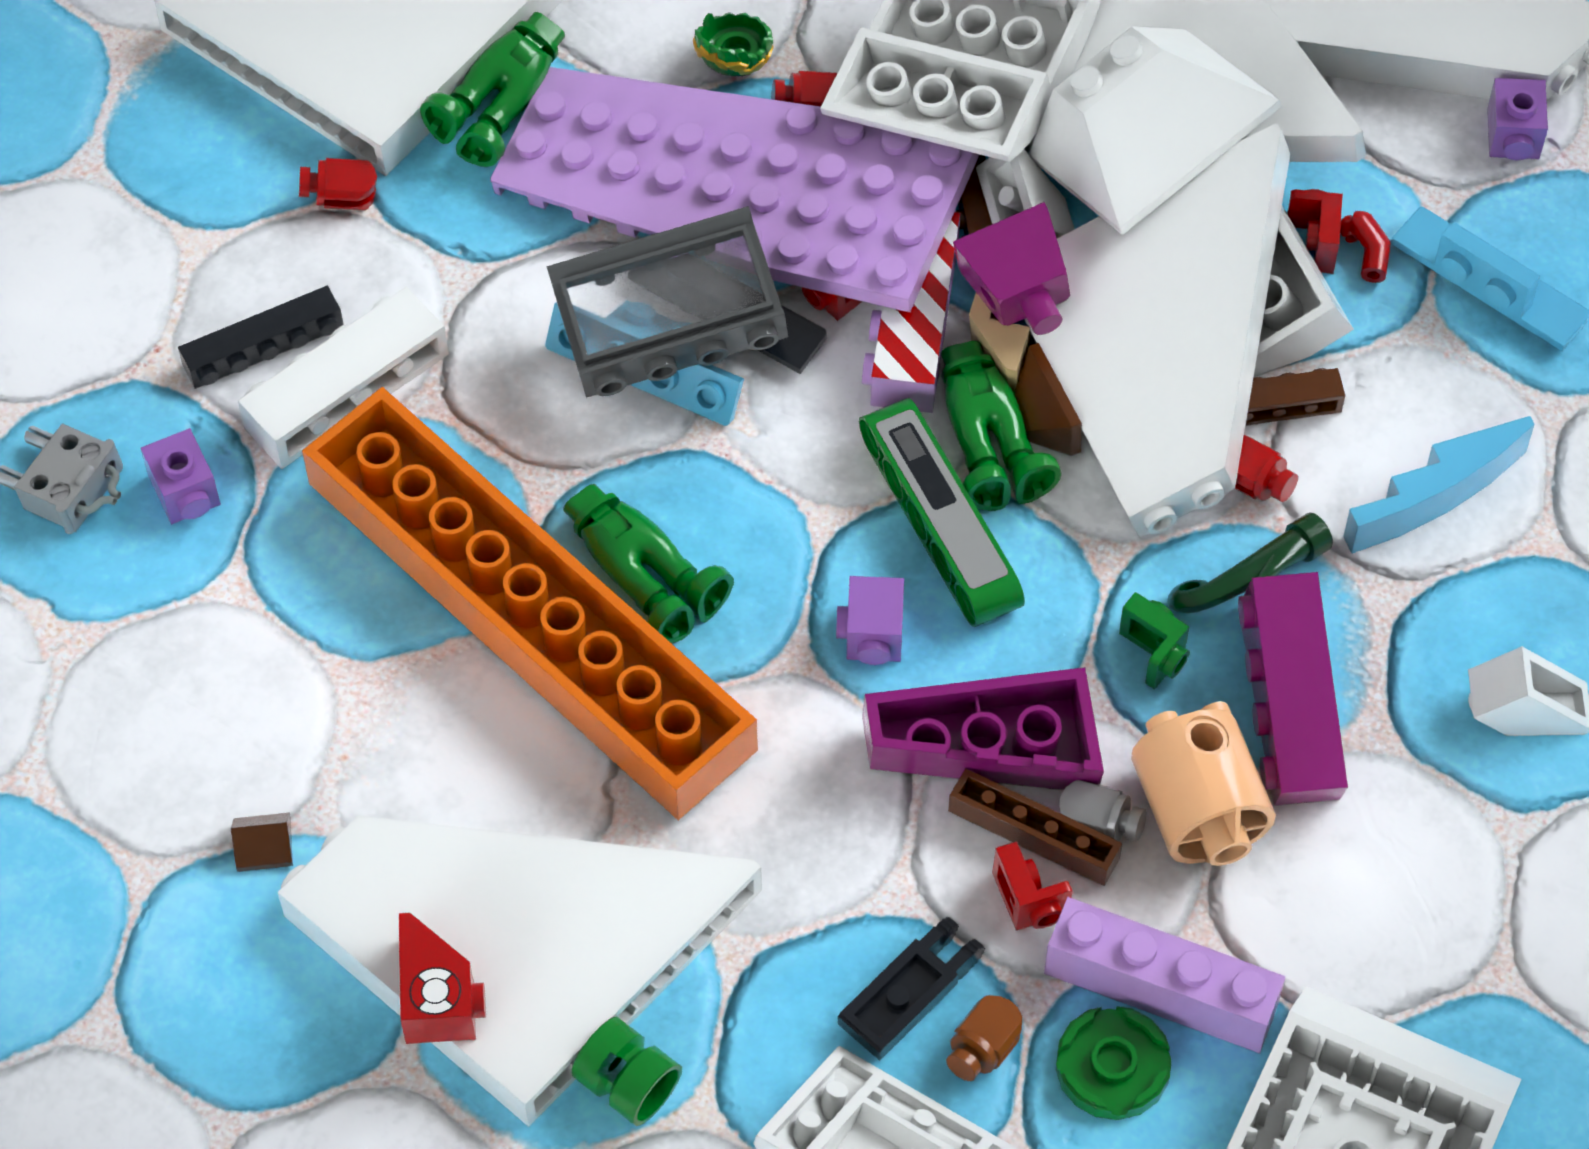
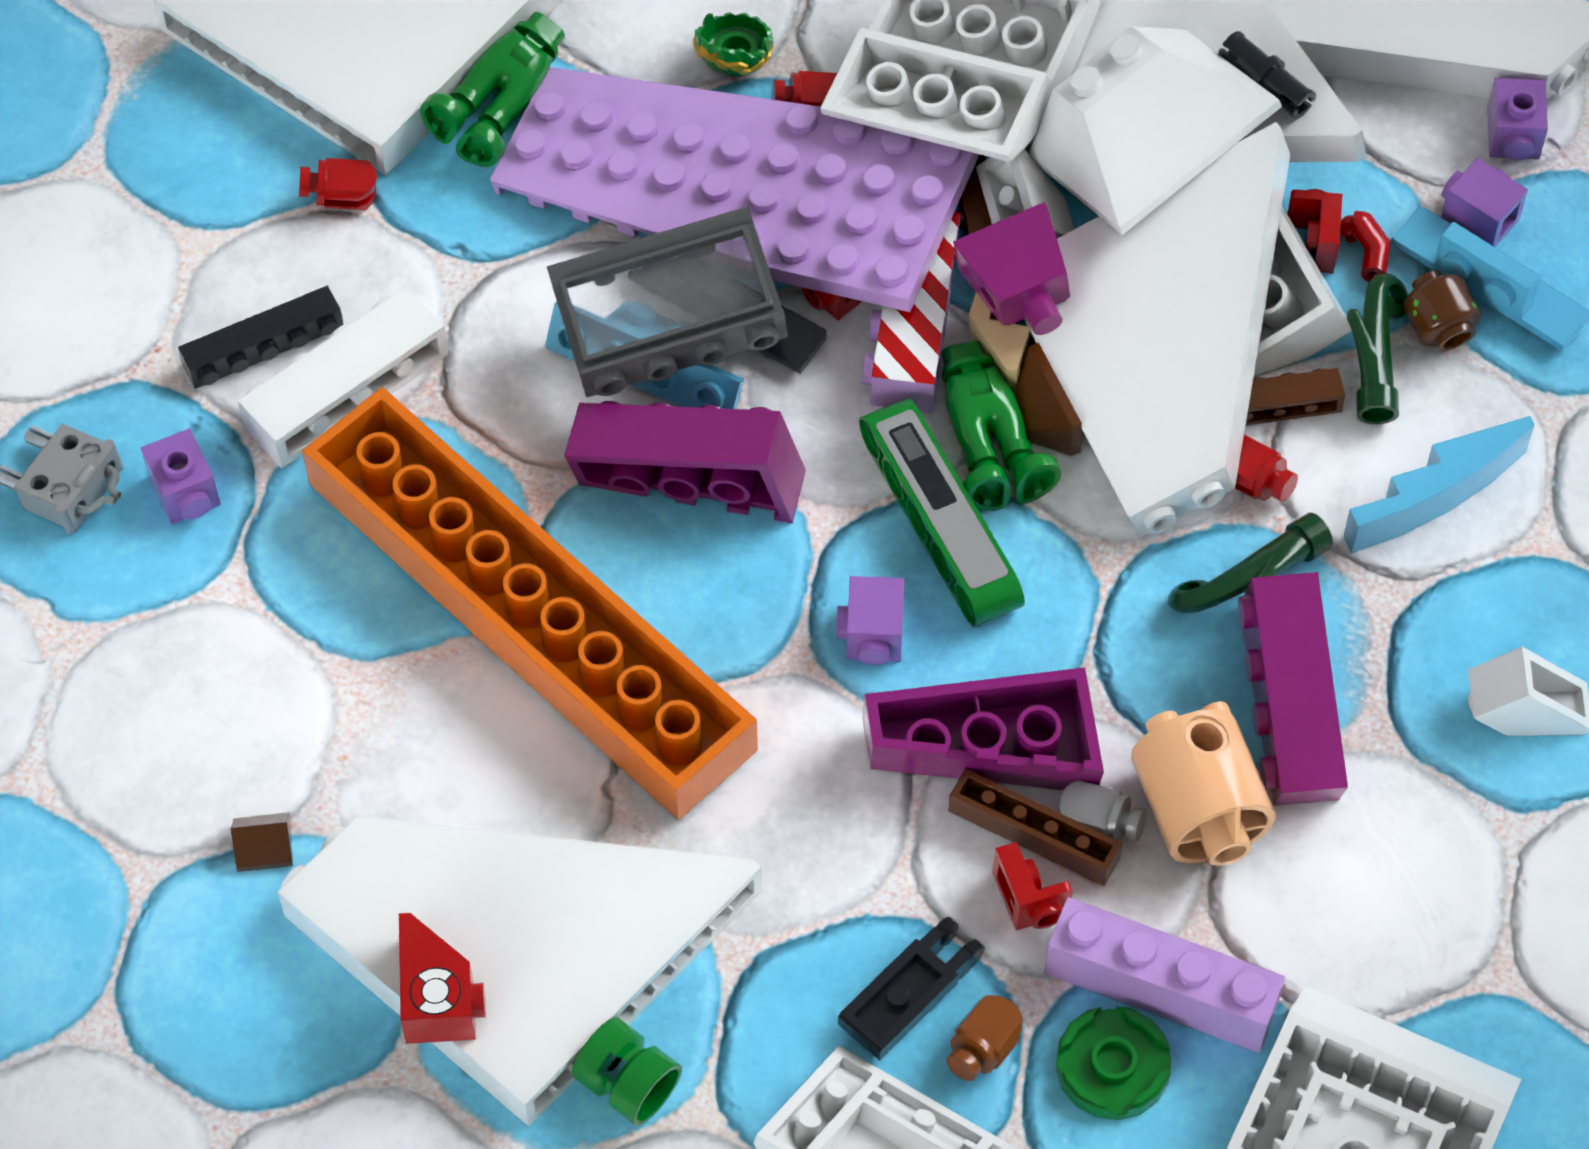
(625, 540): green piece -> none
(689, 454): none -> magenta wedge
(1157, 632): green bracket -> none
(1268, 73): none -> black pin
(1377, 398): none -> dark green plant
(1442, 310): none -> reddish brown head
(1483, 201): none -> medium lavender brick

